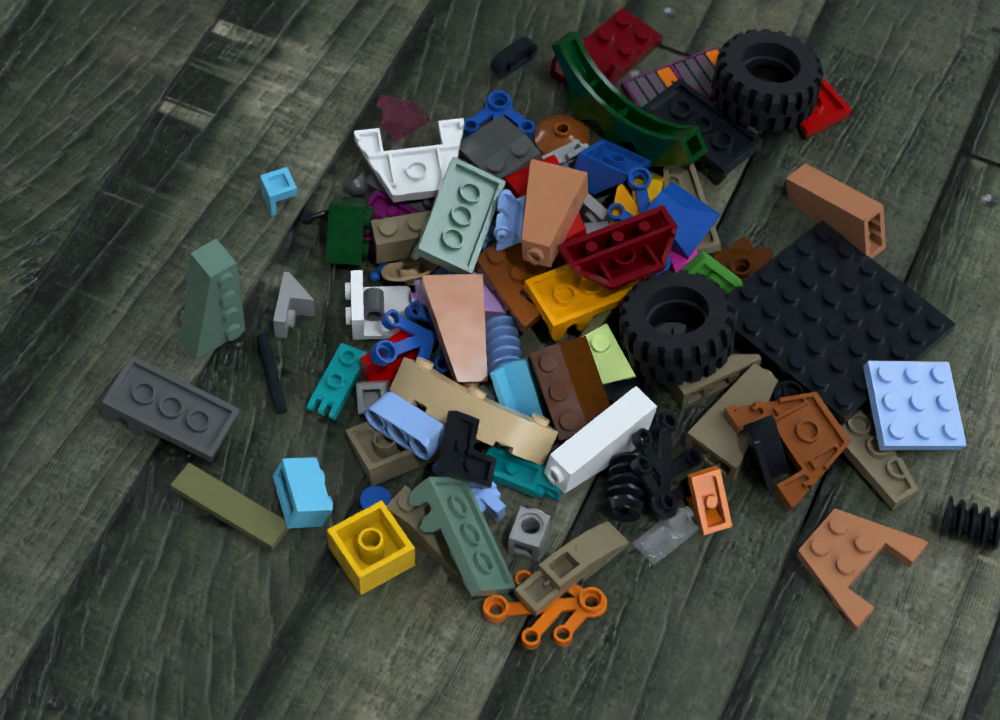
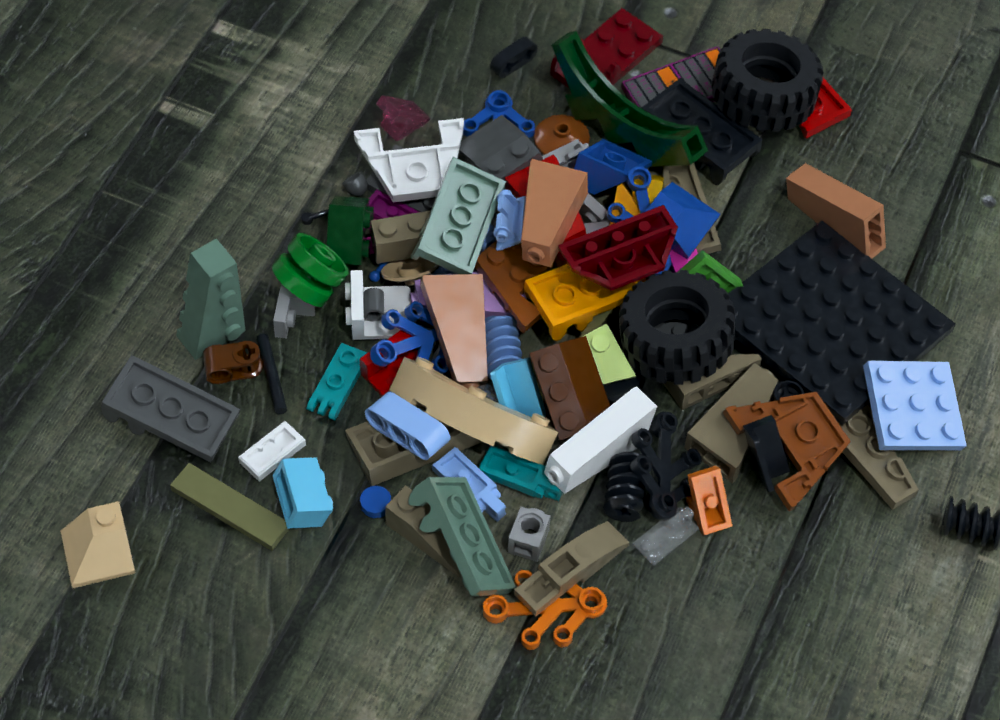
(97, 546): none -> tan slope
(230, 362): none -> reddish brown piece
(270, 450): none -> white plate
(277, 187): medium azure panel -> none
(310, 269): none -> green wheel
(369, 392): light grey slope -> none
(371, 547): yellow brick -> none
(458, 455): black plate -> none
(743, 258): reddish brown plate -> none
(844, 549): nougat wing -> none

